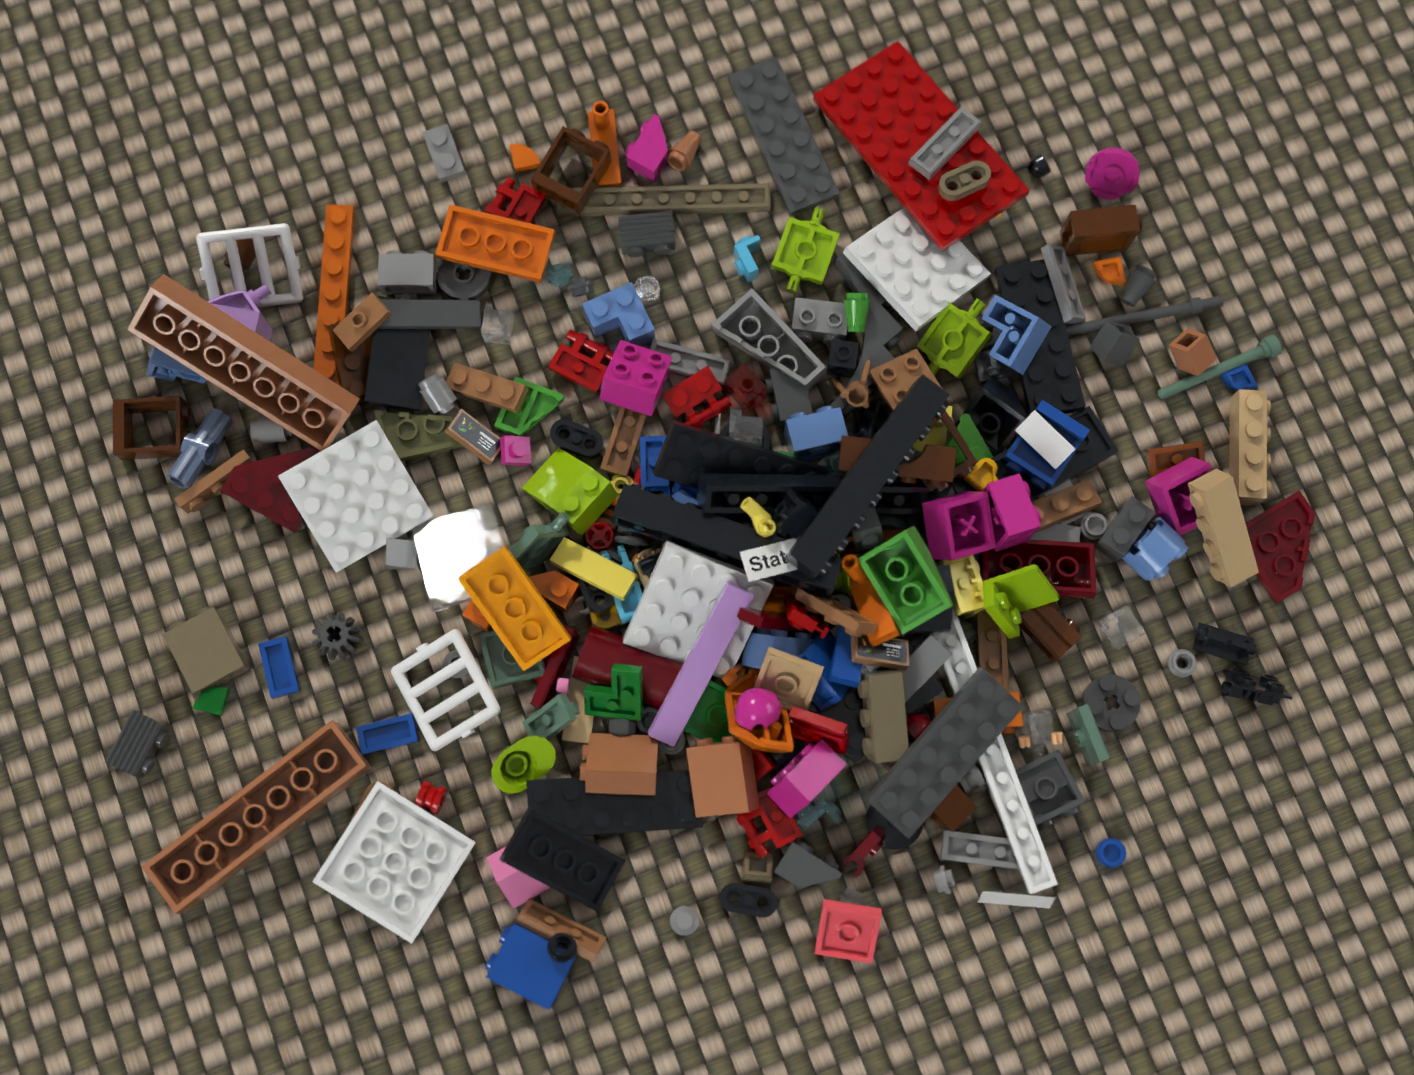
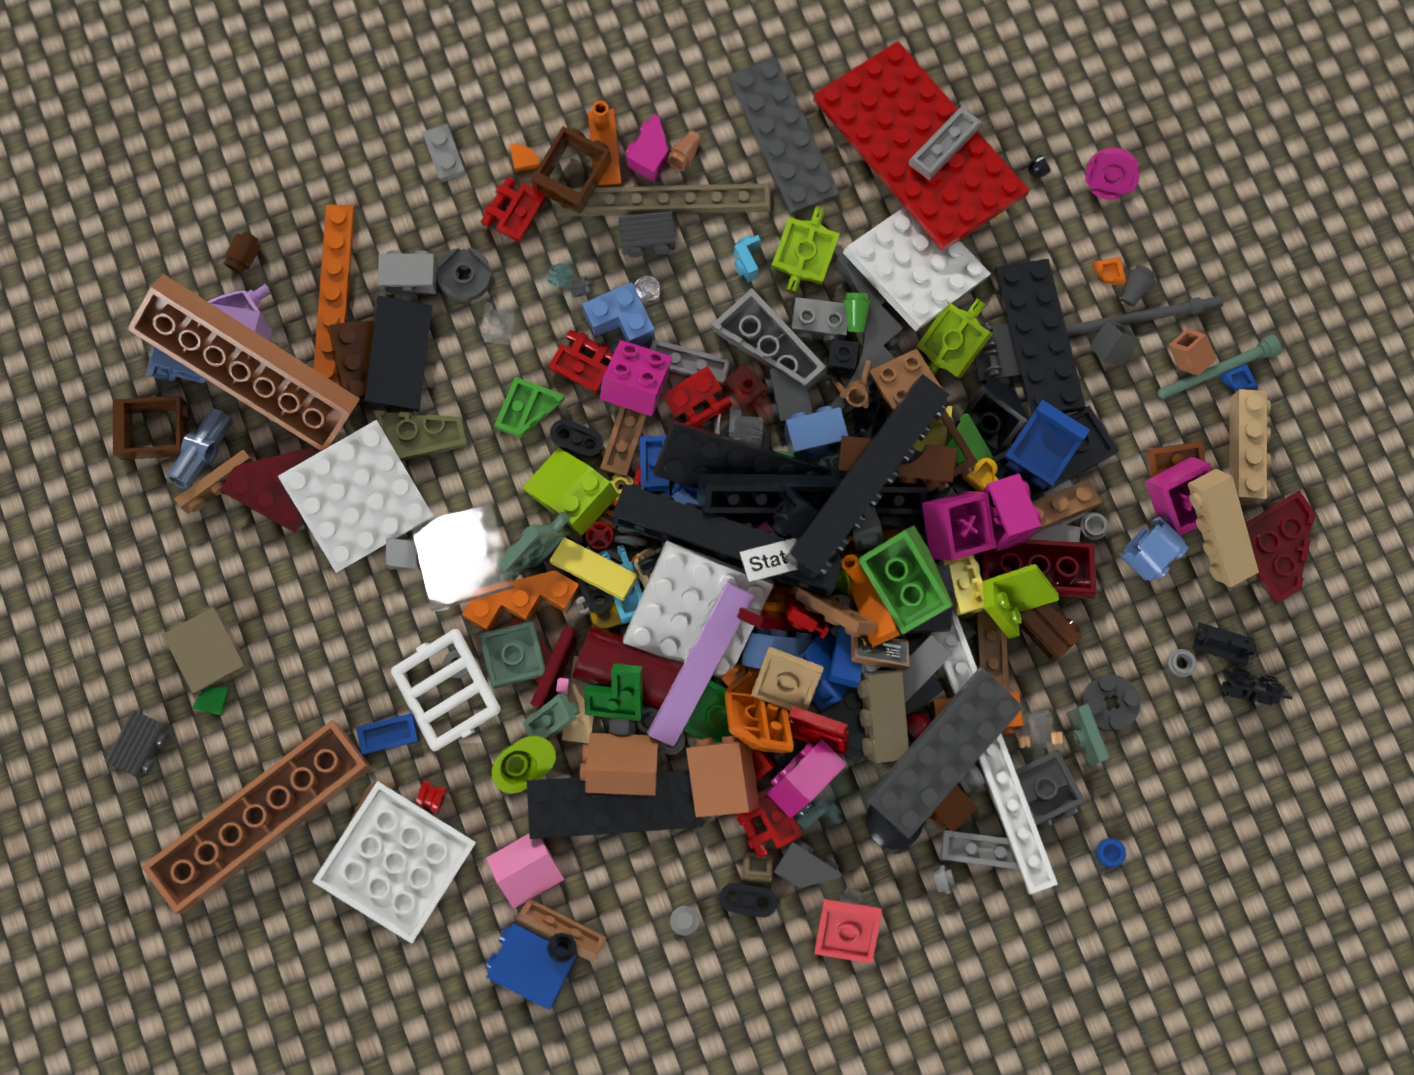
(257, 234): white bar -> none
(268, 431): light grey brick -> none
(279, 667): blue tile -> none
(327, 641): dark grey gear -> none
(362, 321): medium nougat plate -> none
(432, 314): dark grey tile -> none
(437, 393): light grey brick -> none
(474, 436): tile -> none
(487, 387): medium nougat plate -> none
(495, 243): orange plate -> none
(514, 608): light orange plate -> none
(515, 450): dark pink plate -> none
(562, 859): black tile -> none
(757, 707): dark pink hair -> none
(761, 519): light yellow arm -> none
(870, 845): dark red plate -> none
(962, 180): dark tan plate -> none
(1016, 899): white sticker -> none
(1020, 333): medium blue brick -> none
(1044, 439): white tile -> none
(1063, 284): light grey tile -> none
(1100, 230): reddish brown window -> none
(1121, 627): clear panel -> none
(1124, 529): dark grey brick -> none

